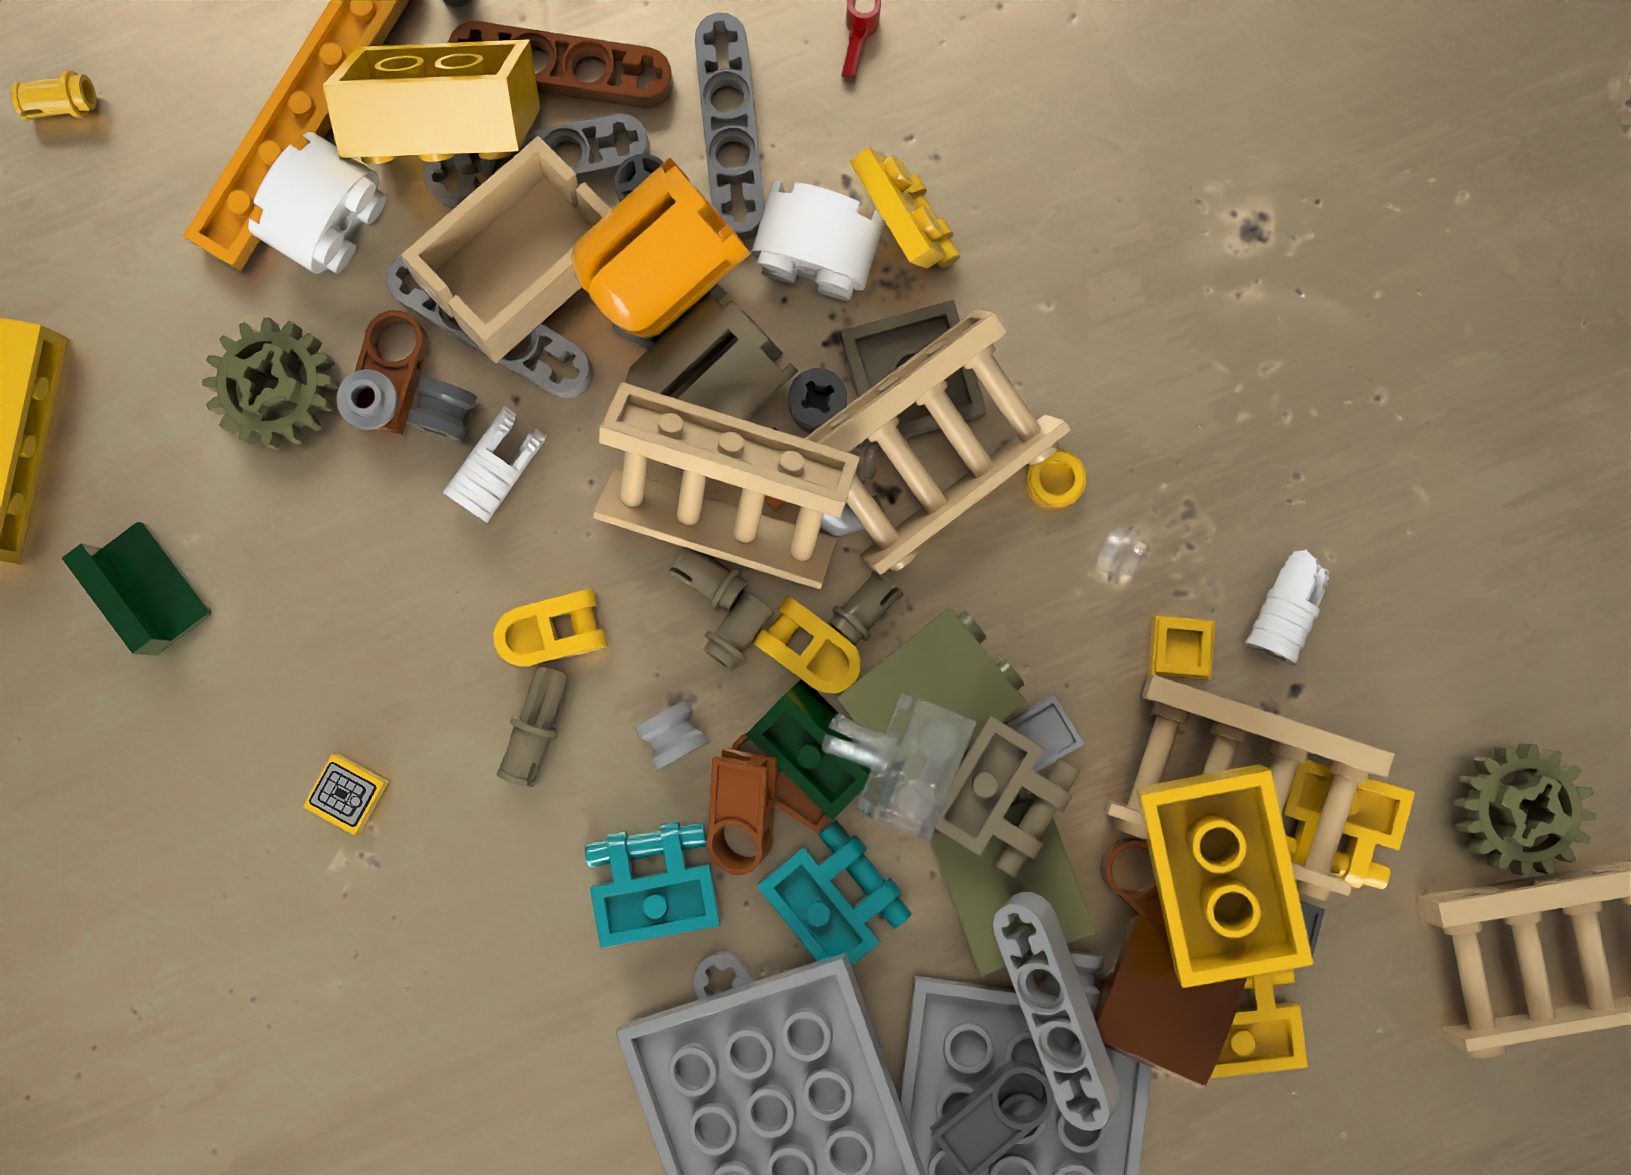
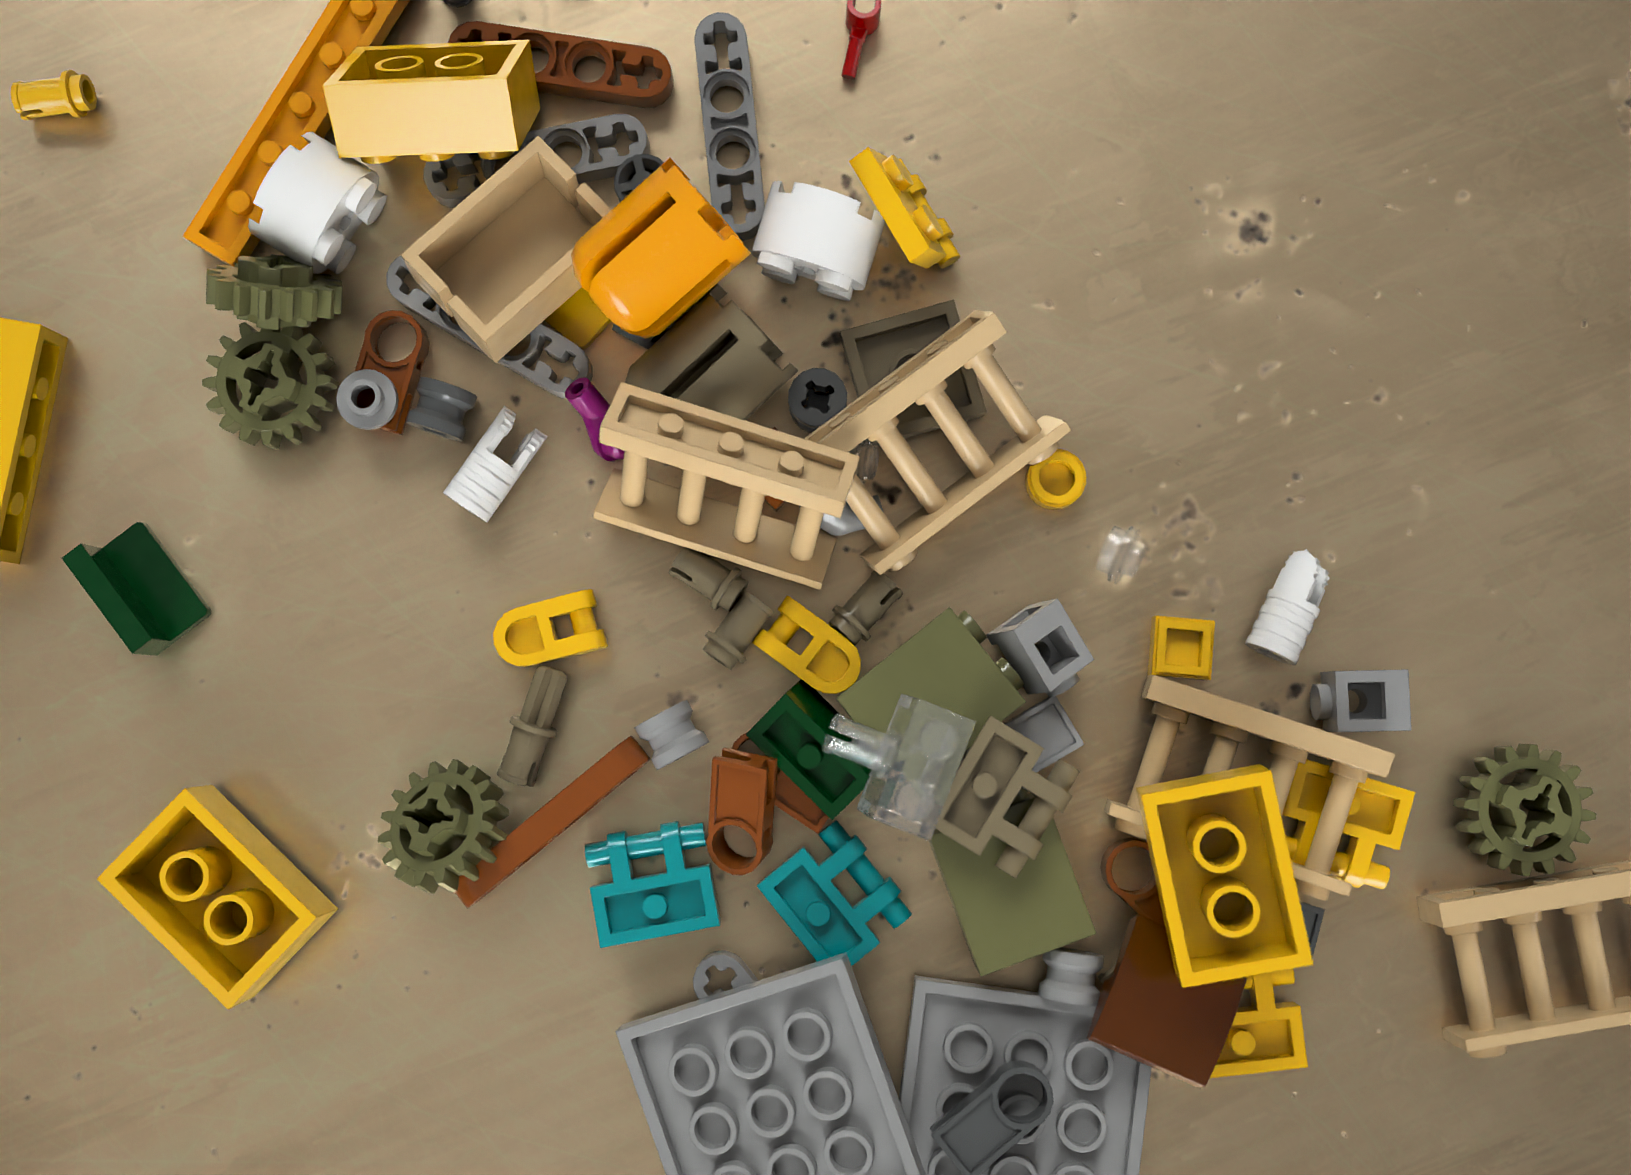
(217, 894): none -> yellow brick
(274, 291): none -> olive gear
(345, 794): tile -> none
(440, 830): none -> olive gear
(554, 819): none -> dark orange beam
(579, 319): none -> yellow piece
(592, 408): none -> magenta arm
(1058, 641): none -> light grey brick
(1066, 1010): light grey beam -> none
(1382, 700): none -> light grey brick

